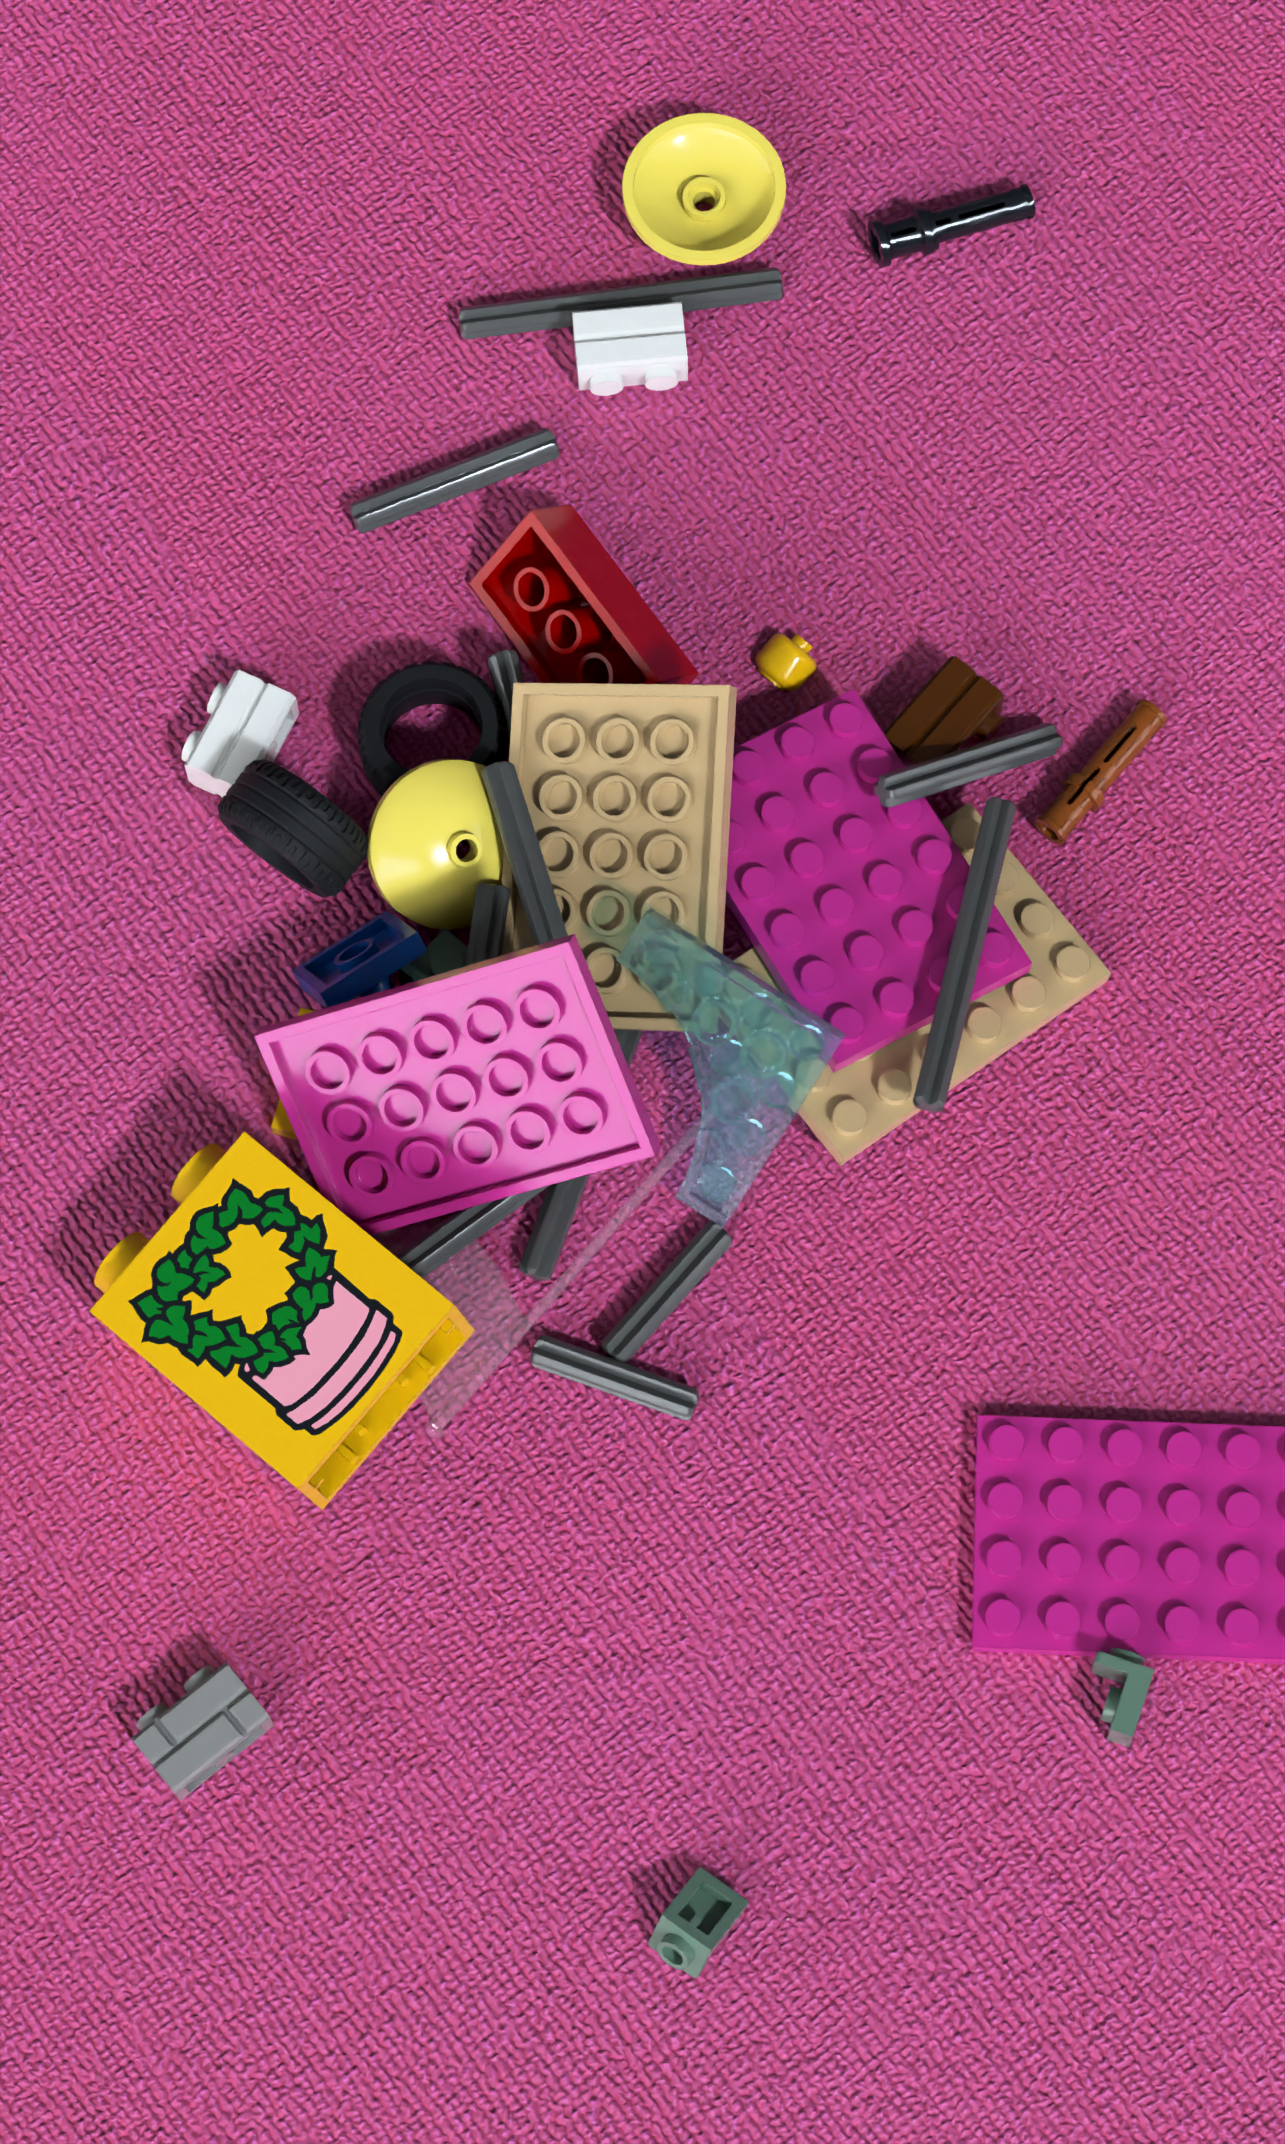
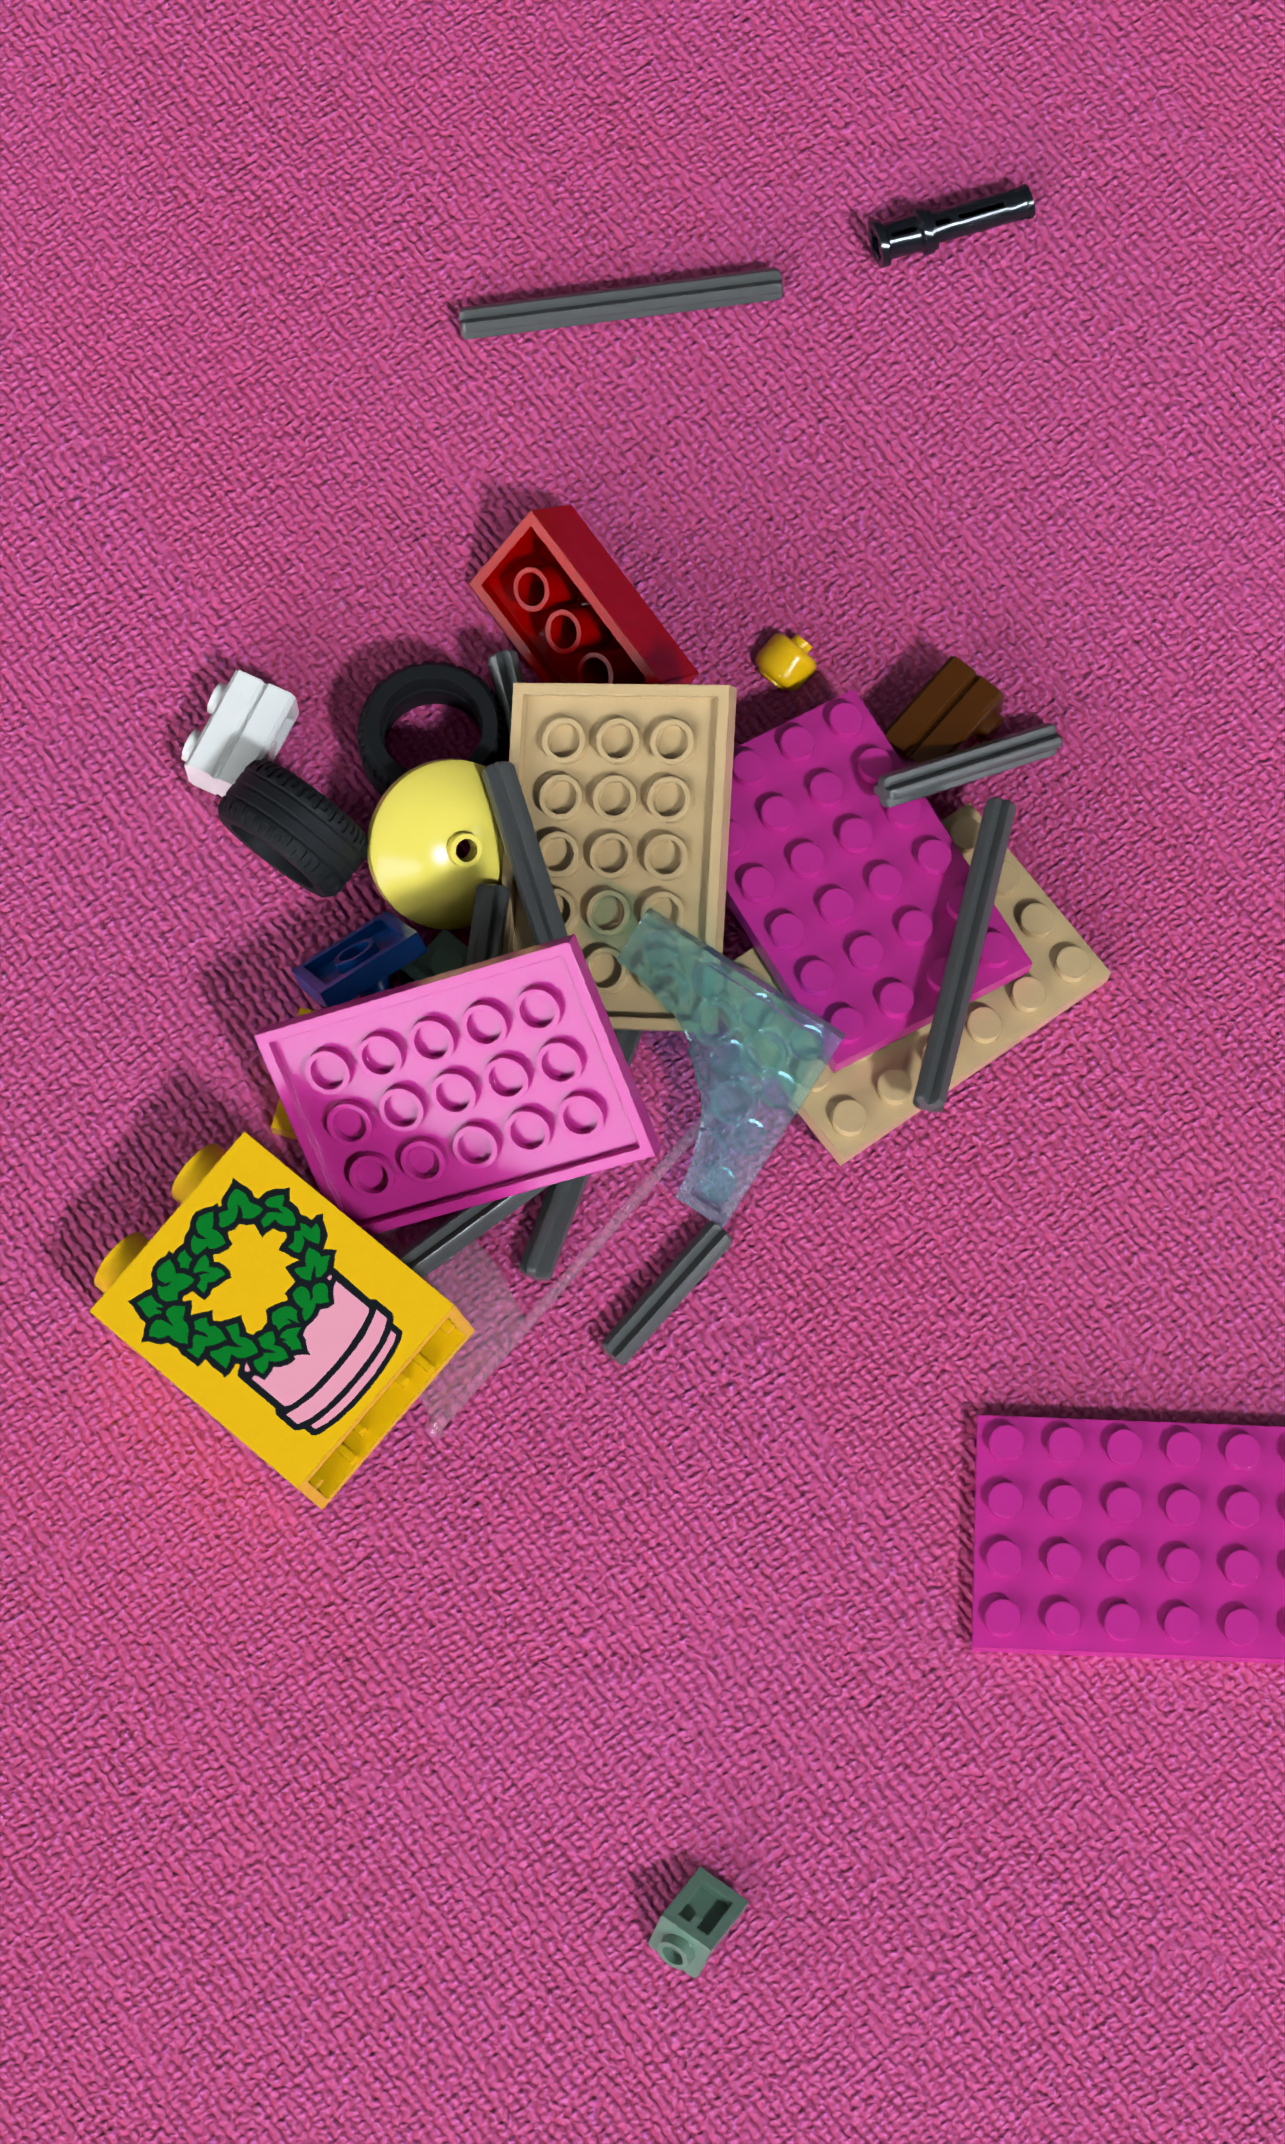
(201, 1729): light grey brick -> none
(454, 480): dark grey axle -> none
(615, 1377): dark grey axle -> none
(630, 347): white brick -> none
(710, 162): light yellow dish -> none
(1086, 788): dark orange pin -> none
(1125, 1704): sand green bracket -> none

